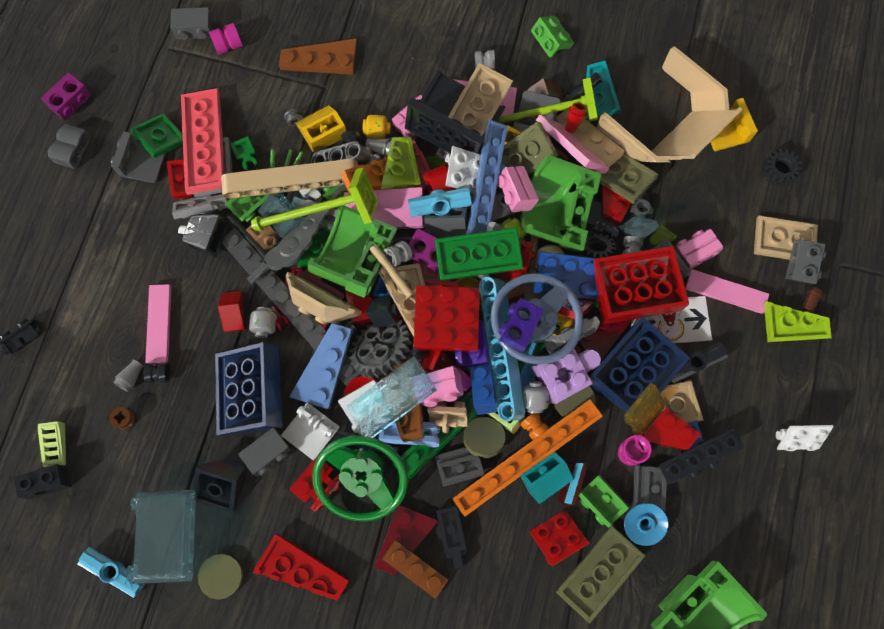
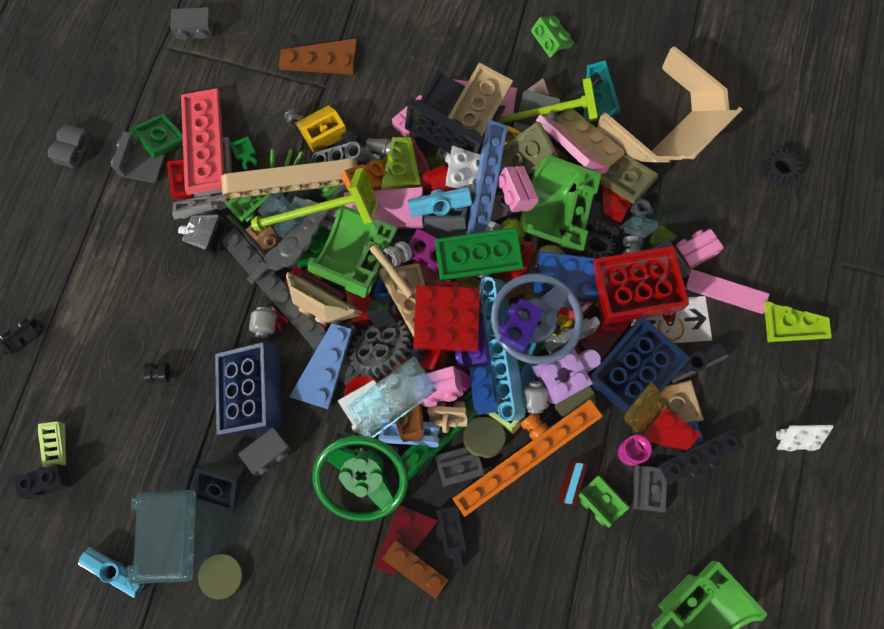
(66, 96): magenta brick -> none
(127, 420): reddish brown wheel -> none
(128, 376): light grey cone -> none
(158, 324): bright pink tile -> none
(225, 39): dark pink wheel -> none
(231, 311): red slope -> none
(299, 568): red wing -> none
(304, 487): red plate -> none
(310, 431): white hinge -> none
(311, 194): white tile -> none
(376, 127): yellow head -> none
(486, 58): light grey wheel -> none
(547, 477): teal brick -> none
(558, 538): red hinge -> none
(576, 115): red cone -> none
(600, 574): olive tile -> none
(647, 533): dark azure dish -> none
(738, 131): yellow bracket -> none
(776, 236): tan tile -> none
(805, 261): dark grey brick -> none
(812, 300): copper pin -> none

